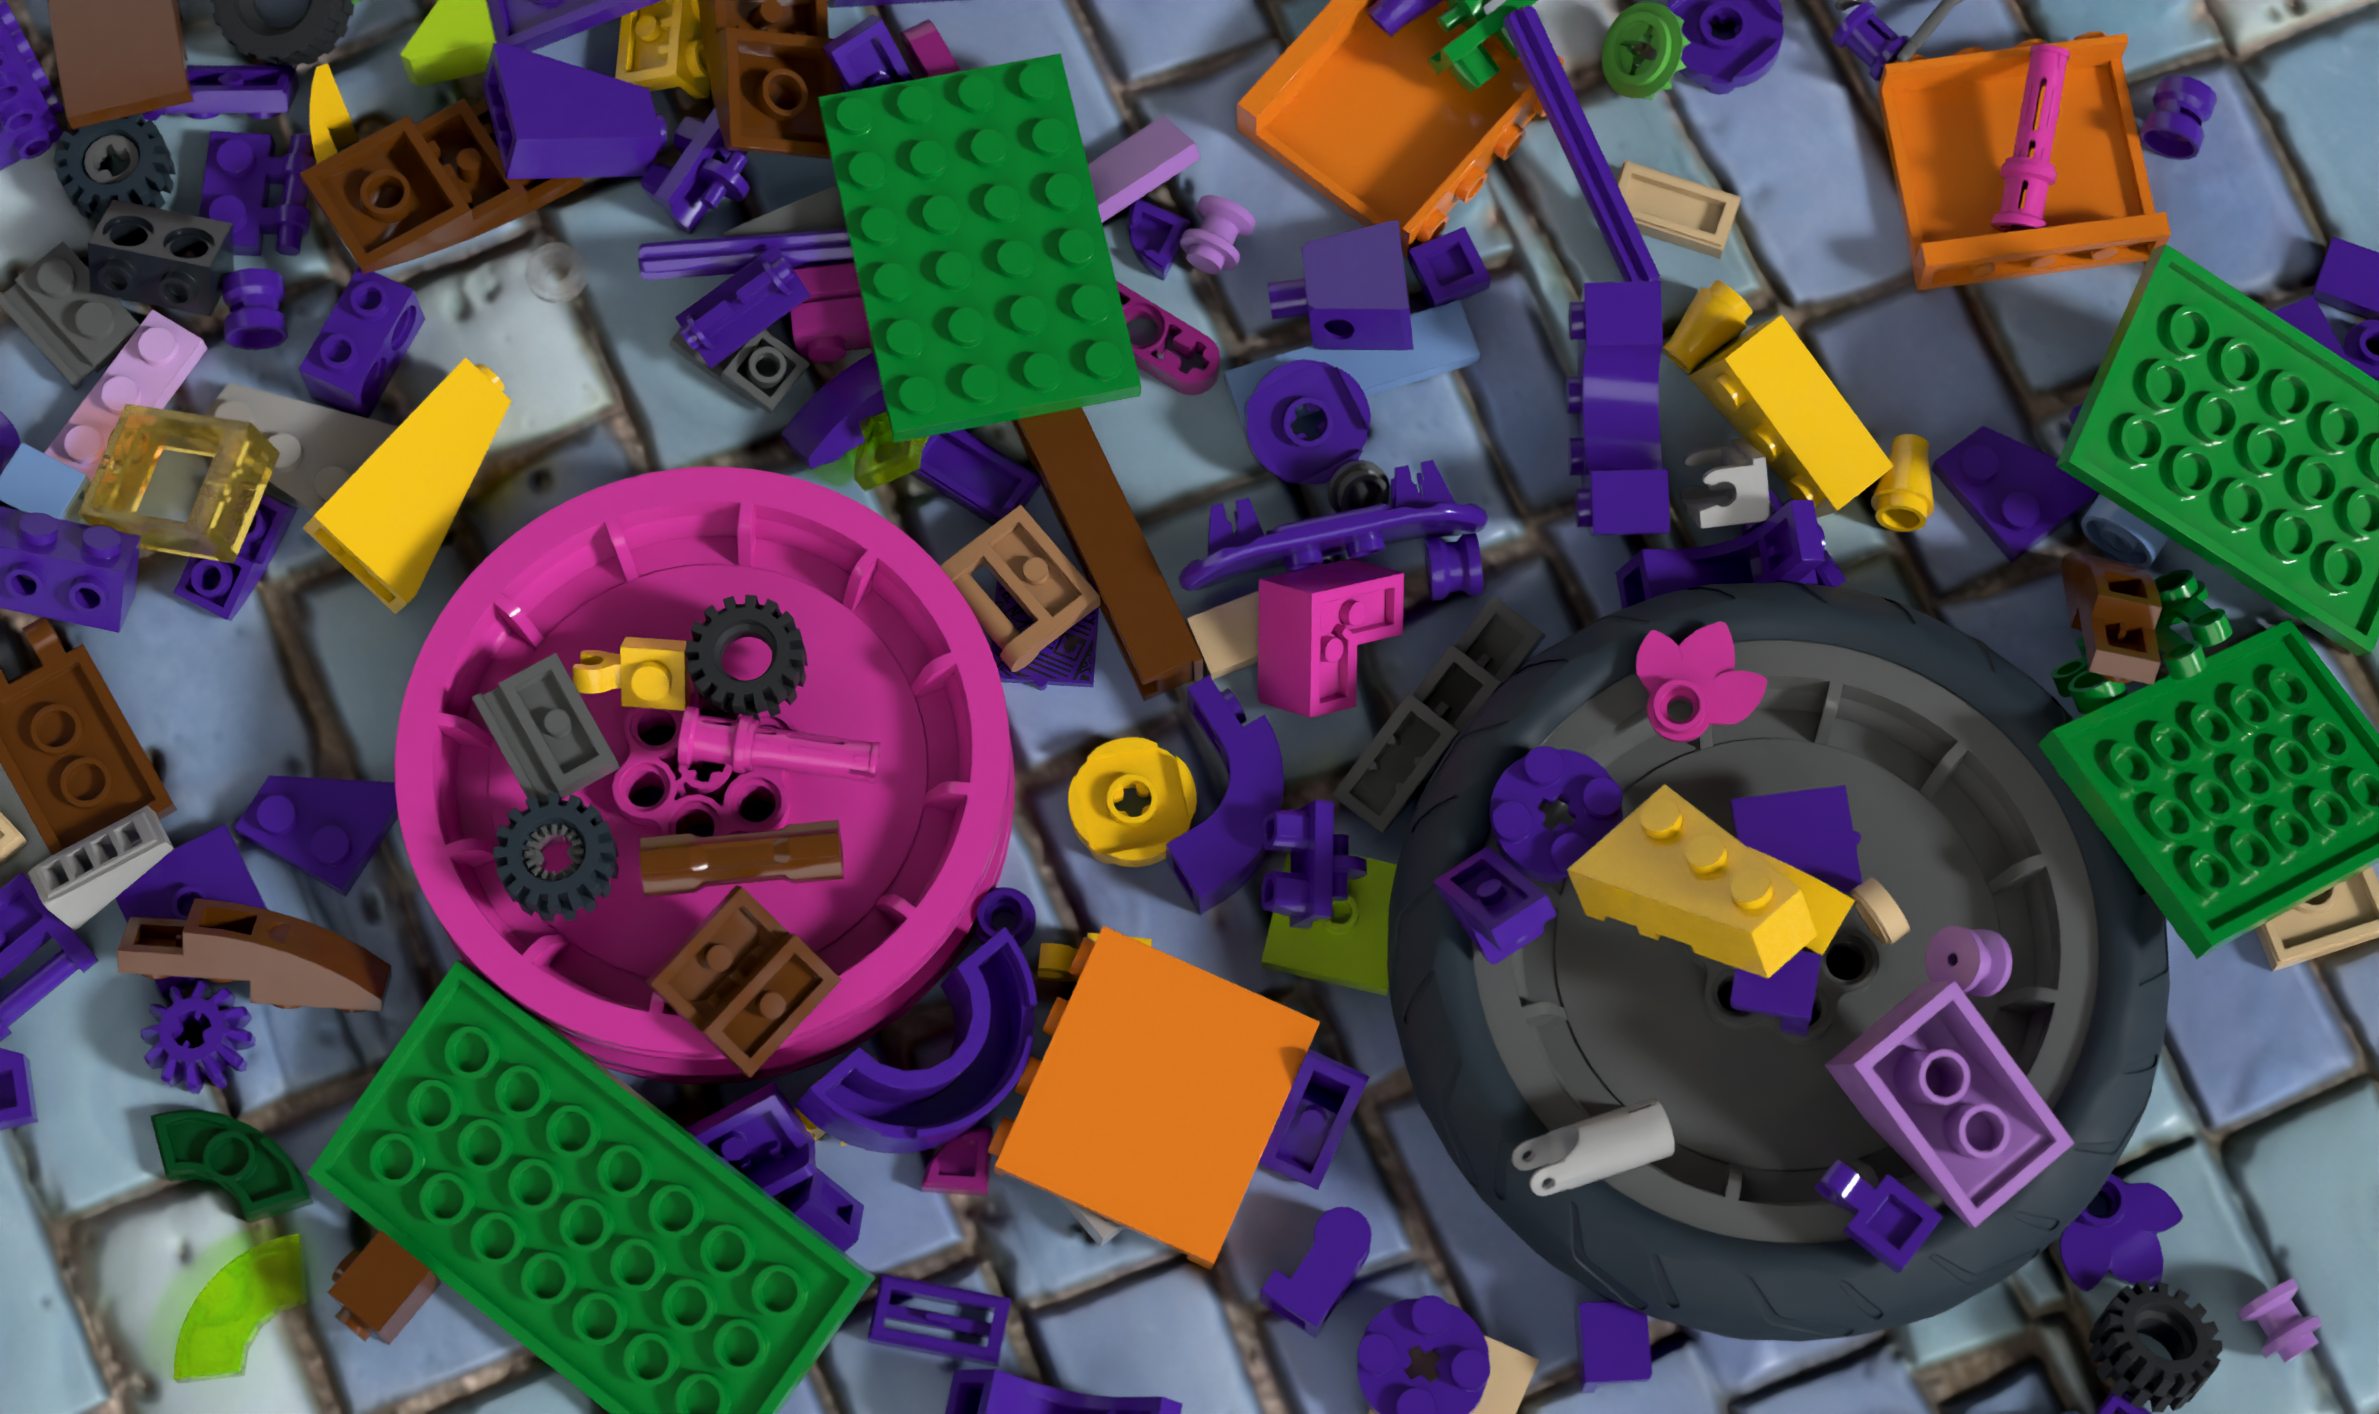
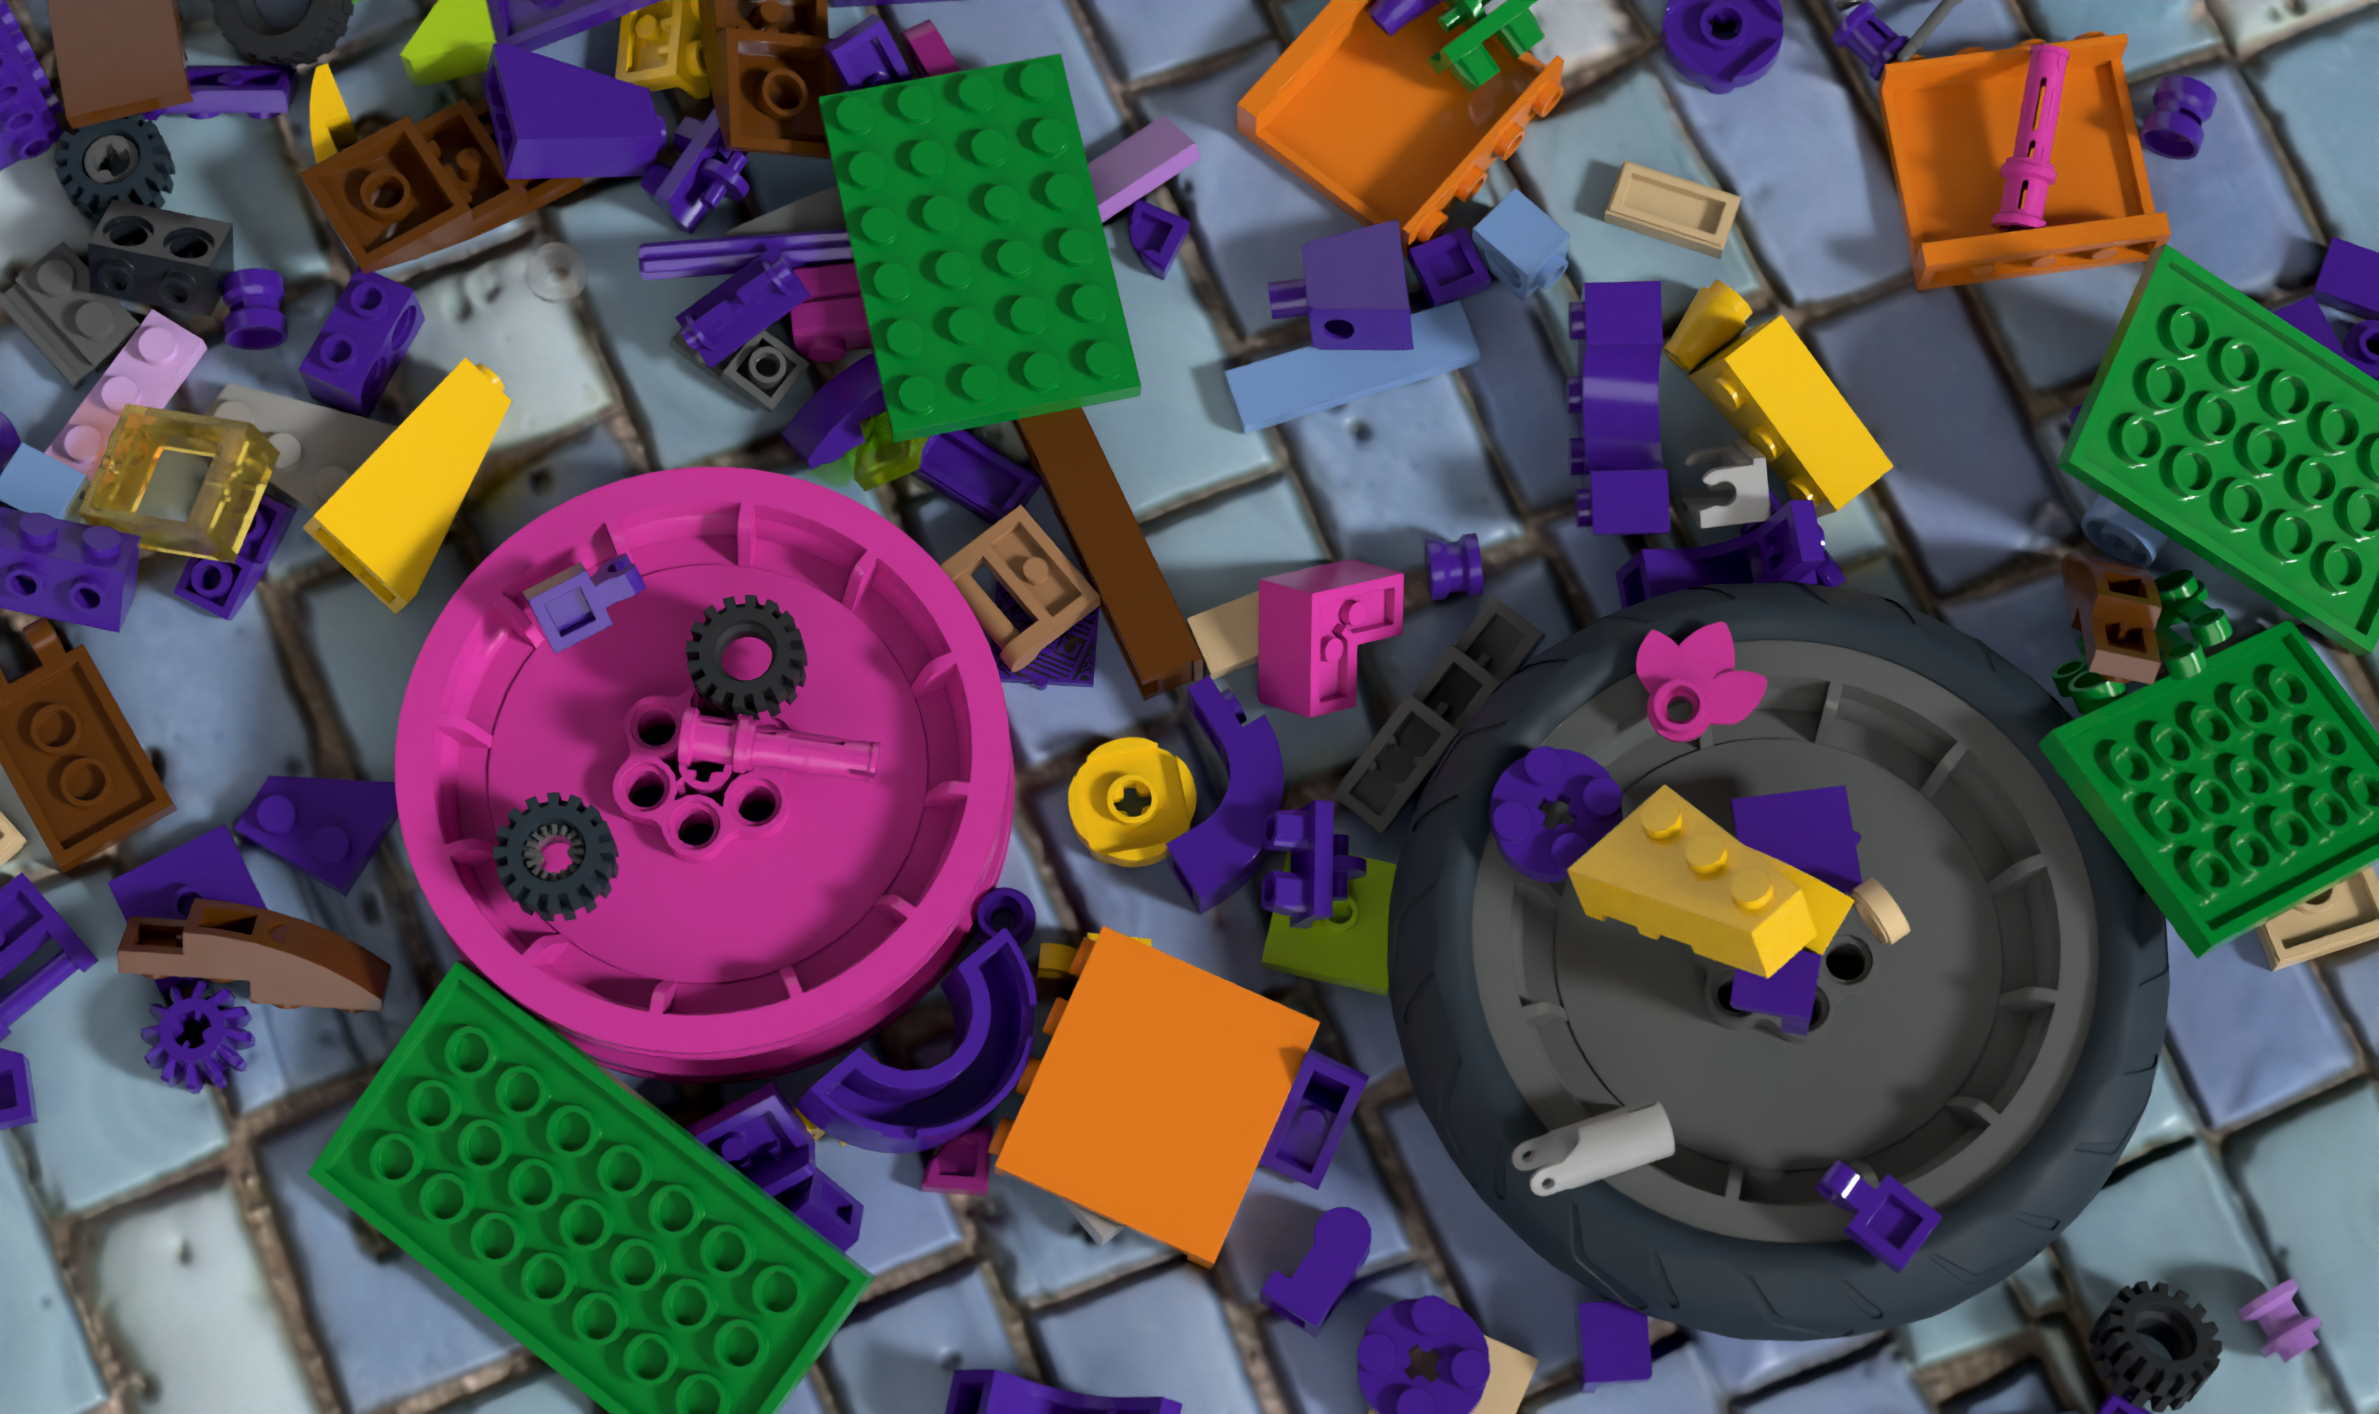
(100, 867): light grey slope -> none
(232, 1156): dark green tile -> none
(237, 1306): clear neon green tile -> none
(238, 189): dark purple plate -> none
(380, 1288): reddish brown brick -> none
(546, 731): dark grey plate -> none
(574, 604): none -> dark purple plate
(646, 670): yellow plate -> none
(693, 862): reddish brown axle -> none
(743, 981): reddish brown slope -> none
(930, 1345): dark purple tile -> none
(1186, 343): magenta beam -> none
(1212, 245): medium lavender wheel -> none
(1317, 387): dark purple plate -> none
(1353, 532): dark purple piece -> none
(1358, 486): dark grey plate -> none
(1495, 904): dark purple slope -> none
(1522, 245): none -> medium blue brick
(1580, 145): dark purple axle -> none
(1625, 68): bright green gear -> none
(1905, 491): yellow cone -> none
(1950, 1100): medium lavender slope -> none
(1973, 958): medium lavender wheel -> none
(2011, 489): dark purple wing -> none
(2122, 1239): dark purple plate -> none

